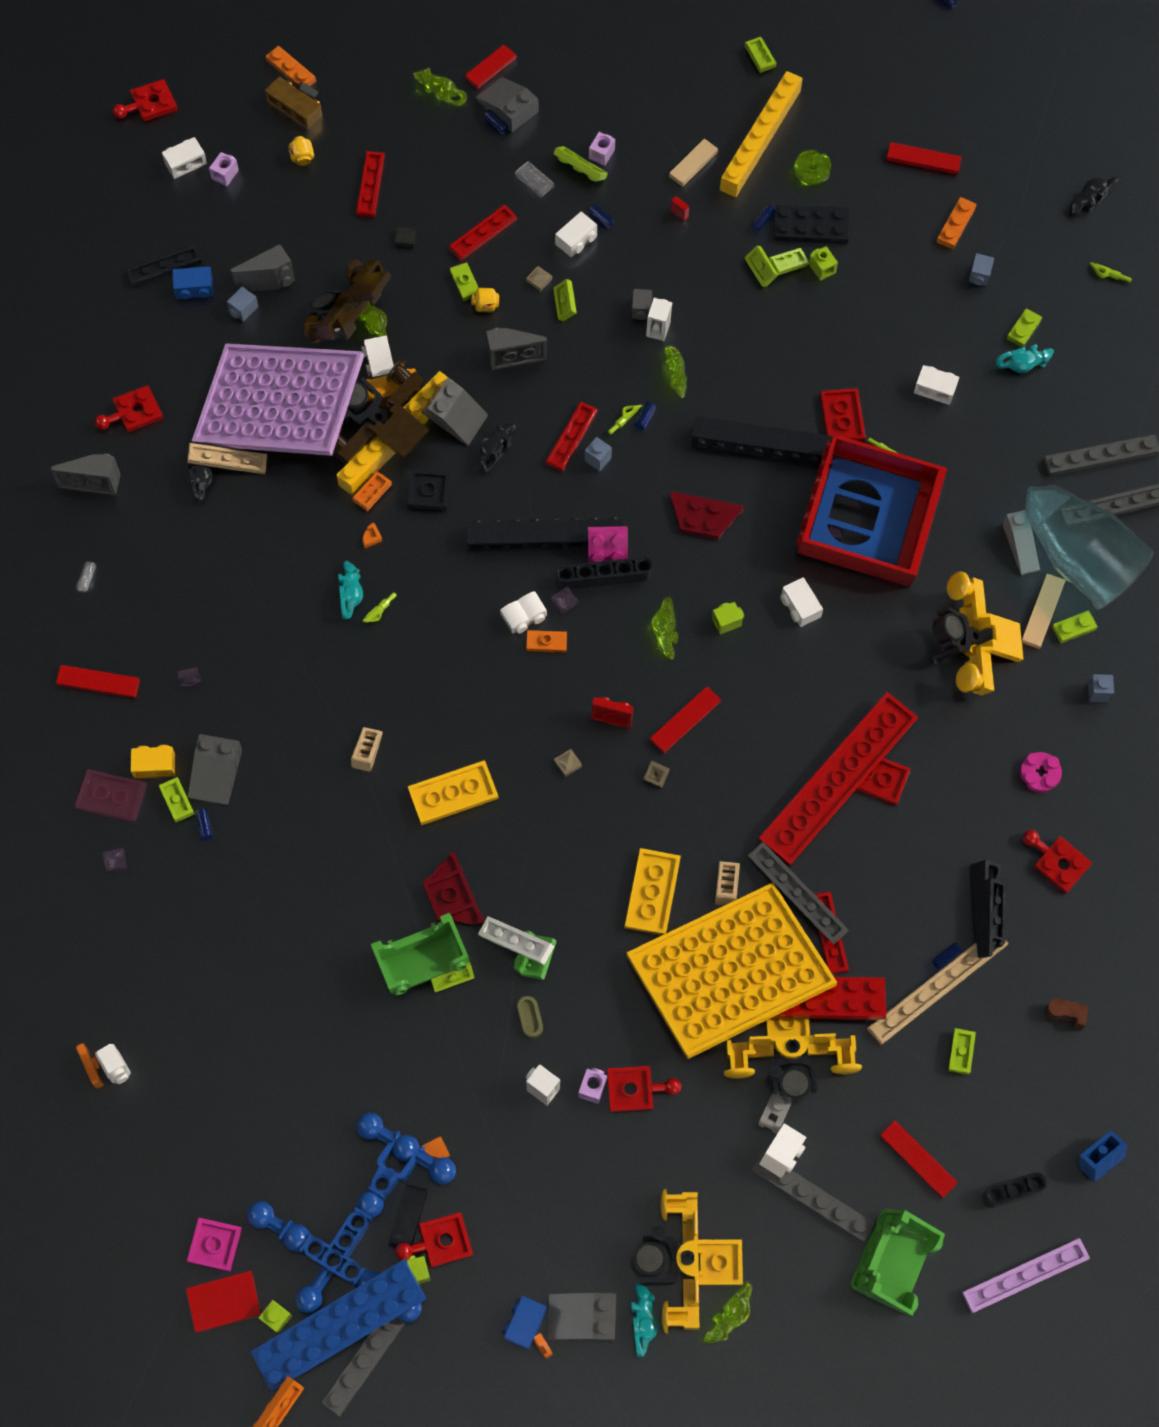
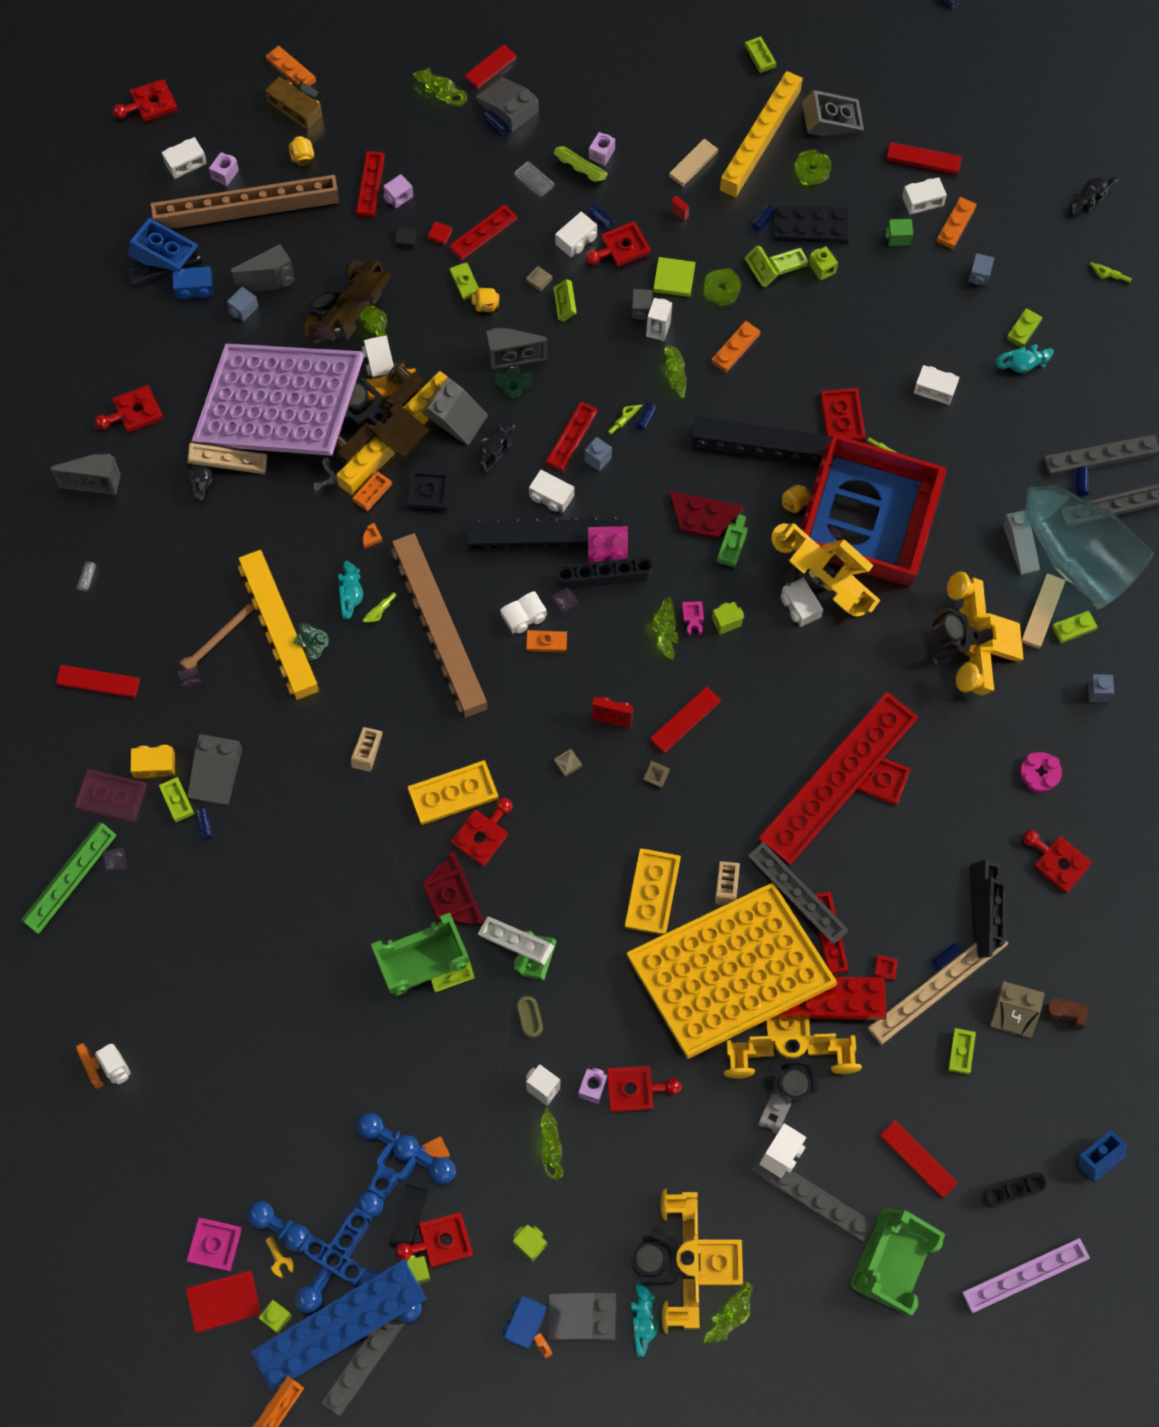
(68, 877): none -> bright green plate
(160, 246): none -> blue slope
(191, 662): none -> medium nougat piece
(246, 202): none -> medium nougat brick
(279, 626): none -> yellow brick
(279, 1259): none -> yellow bar
(310, 640): none -> clear green plate
(333, 475): none -> clear piece
(398, 191): none -> lavender brick
(439, 625): none -> medium nougat brick
(440, 233): none -> red tile
(477, 824): none -> red plate
(513, 380): none -> clear green plate
(529, 1241): none -> lime brick
(551, 492): none -> white brick
(551, 1147): none -> clear neon green animal
(620, 253): none -> red plate
(674, 277): none -> lime tile
(693, 615): none -> dark pink plate
(726, 277): none -> clear neon green plate
(733, 542): none -> bright green hinge
(735, 346): none -> orange plate
(796, 498): none -> yellow head
(811, 561): none -> yellow piece
(831, 114): none -> dark grey slope
(885, 967): none -> red tile
(899, 232): none -> bright green brick
(924, 195): none -> white brick
(1017, 1009): none -> dark tan slope
(1083, 480): none -> clear blue axle

